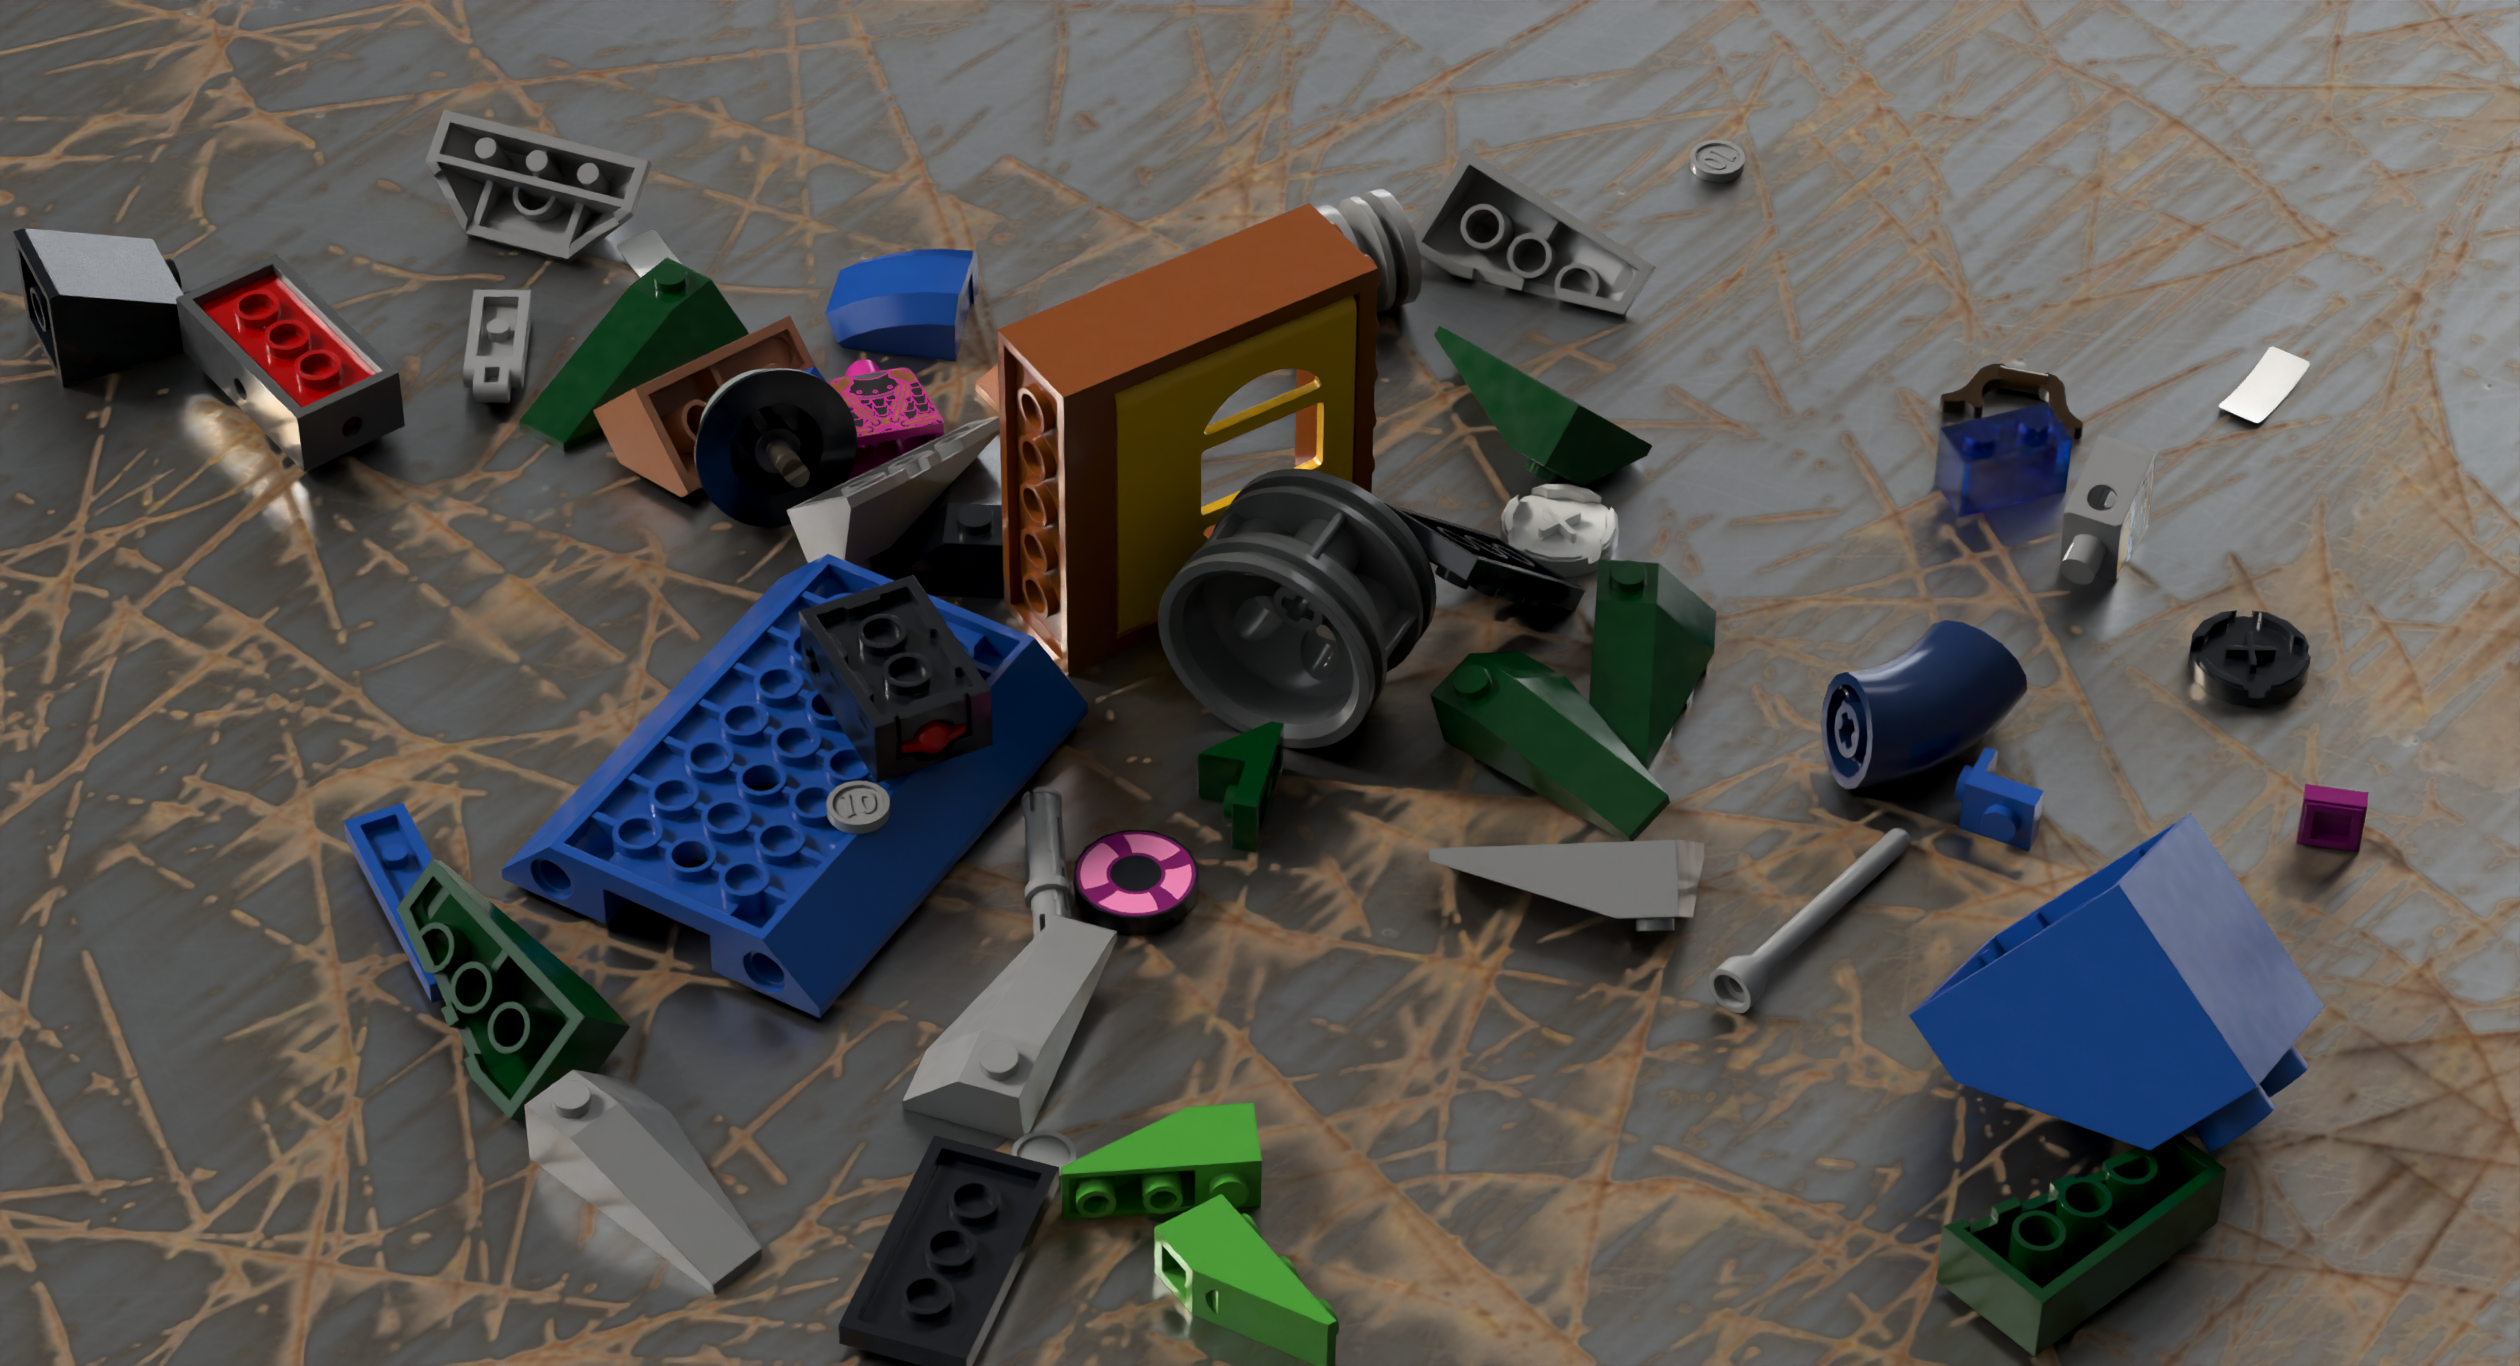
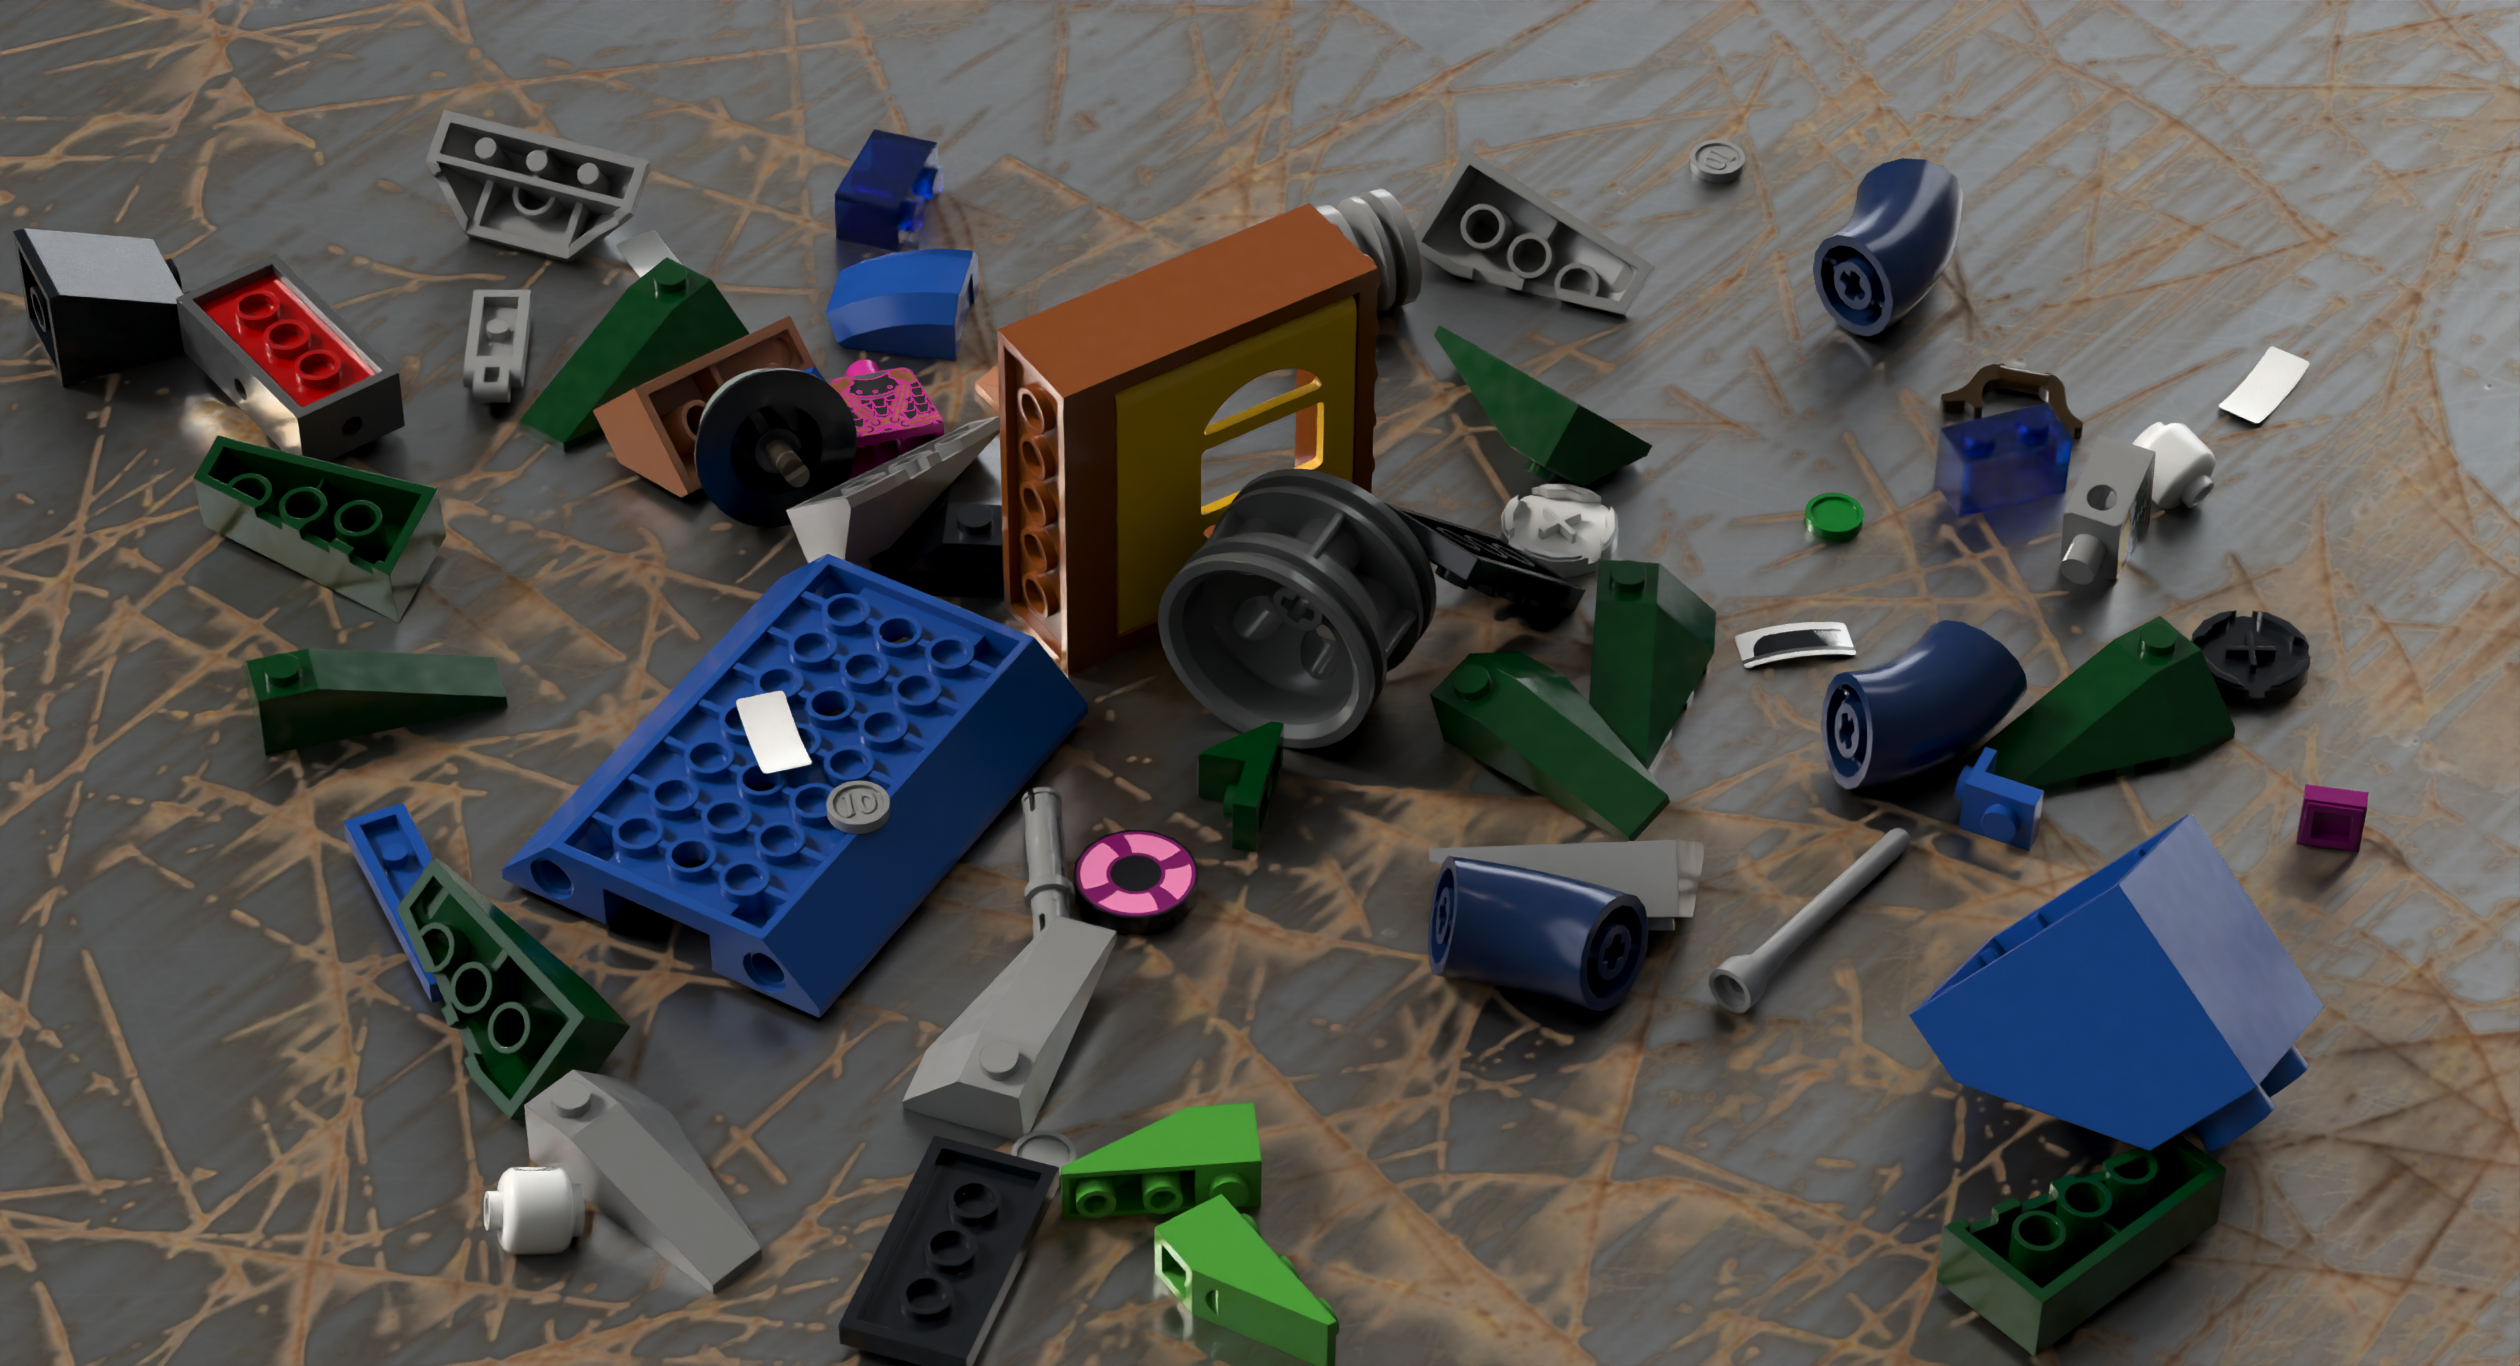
(324, 520): none -> dark green wedge
(346, 694): none -> dark green wedge
(535, 1210): none -> white head
(772, 732): none -> white sticker
(887, 191): none -> clear blue brick
(896, 678): black piece -> none
(1536, 932): none -> dark blue brick
(1793, 641): none -> sticker
(1834, 516): none -> green piece
(1890, 246): none -> dark blue brick
(2124, 707): none -> dark green wedge
(2180, 467): none -> white head

